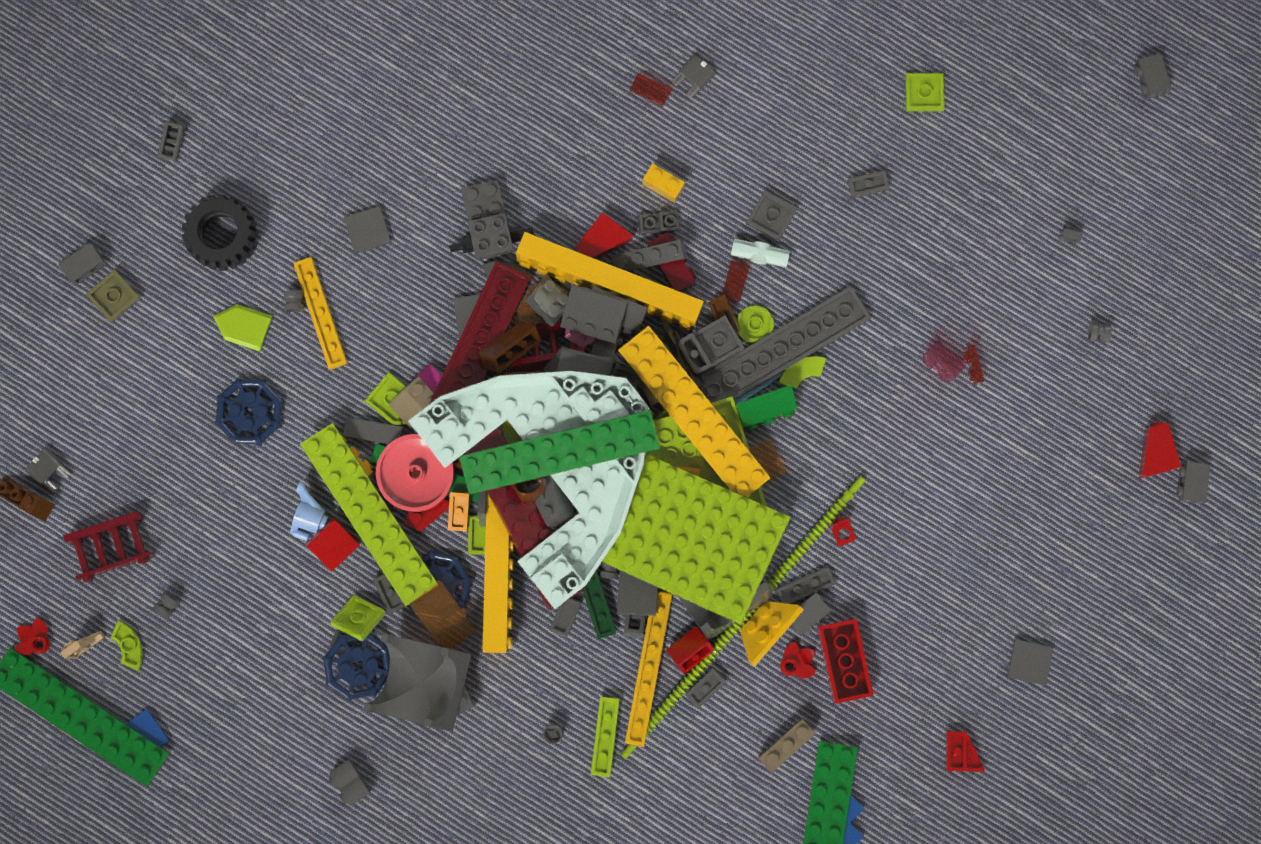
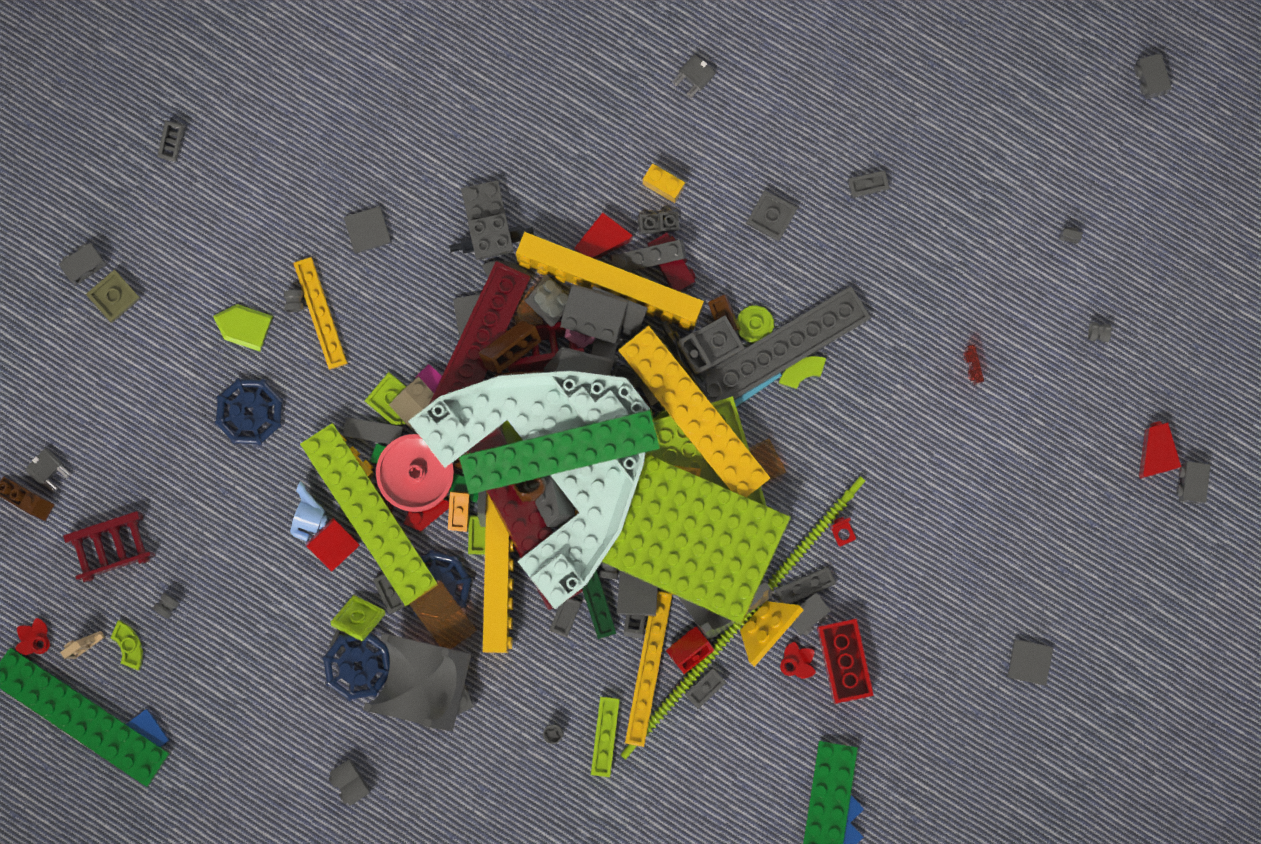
(203, 215): black tyre -> none
(650, 90): clear red plate -> none
(735, 281): clear red plate -> none
(760, 253): light aqua piece -> none
(767, 408): green slope -> none
(786, 745): dark tan brick -> none
(924, 91): lime tile -> none
(943, 362): clear pink bracket -> none
(961, 753): red wing -> none

